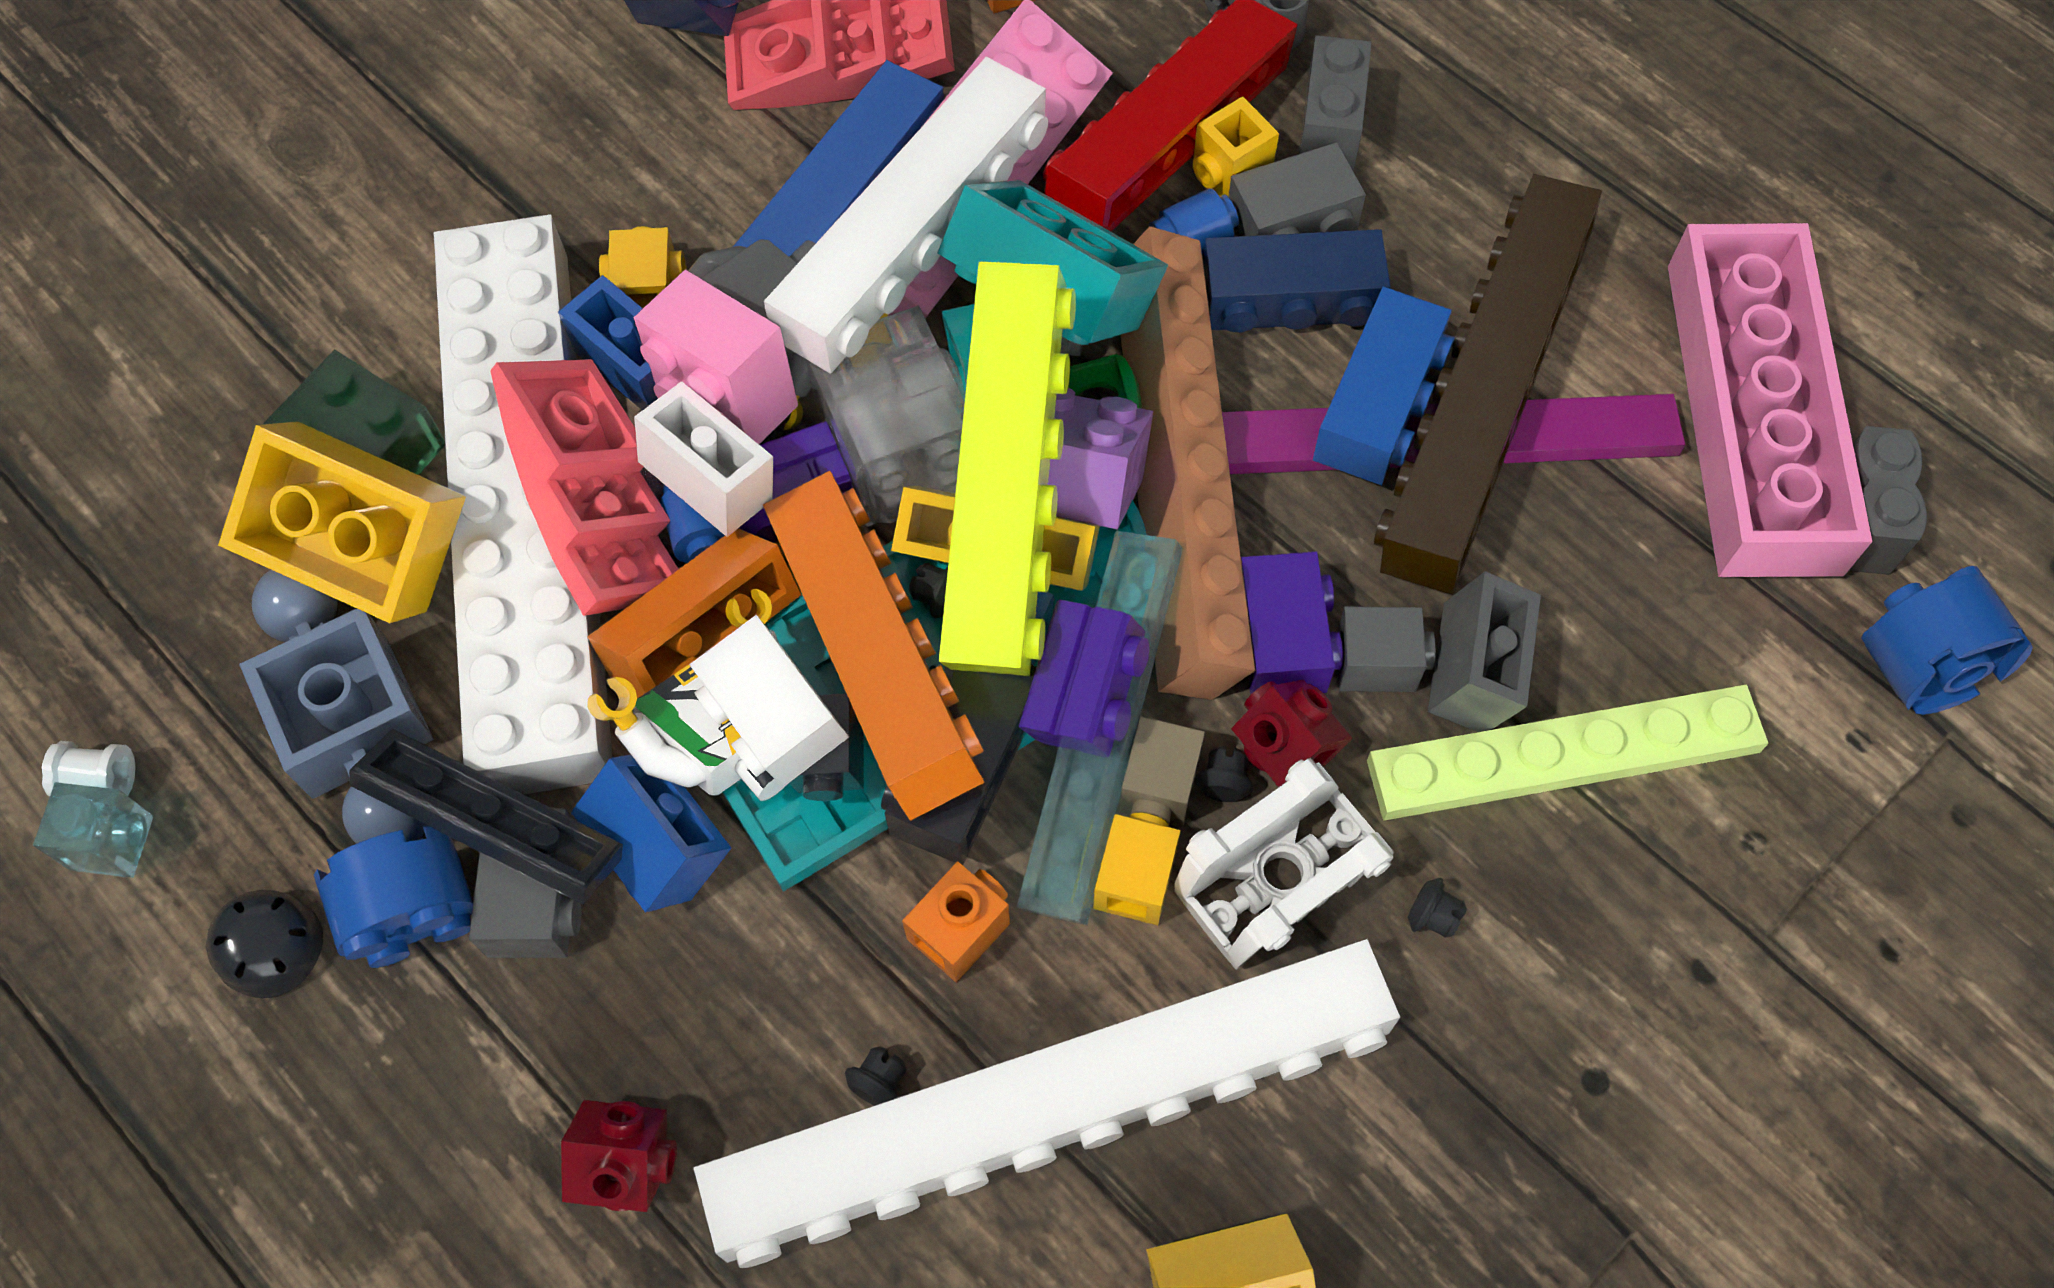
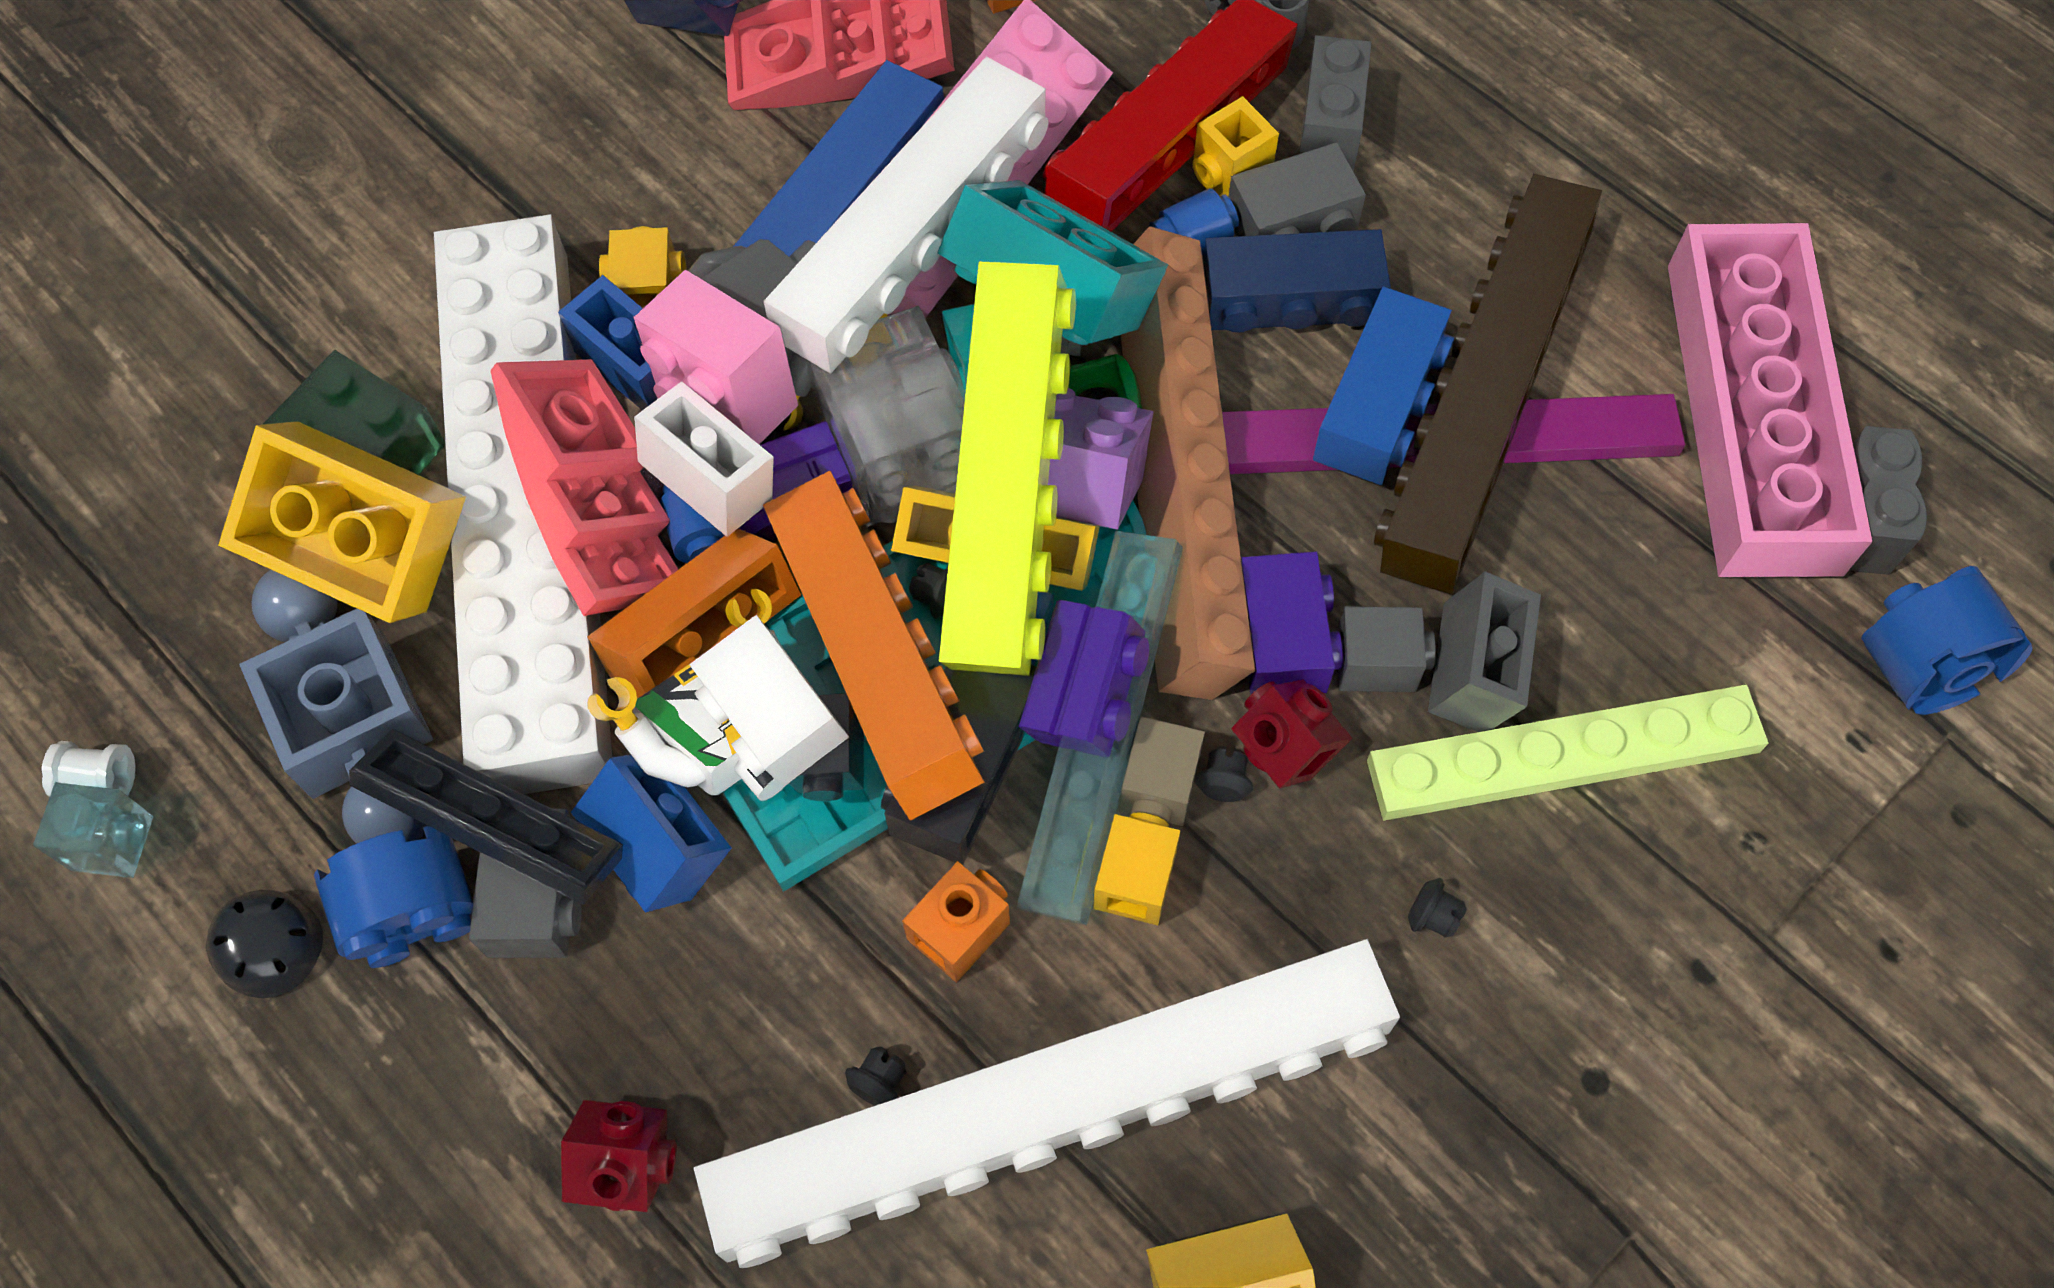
(1270, 833): white piece -> none

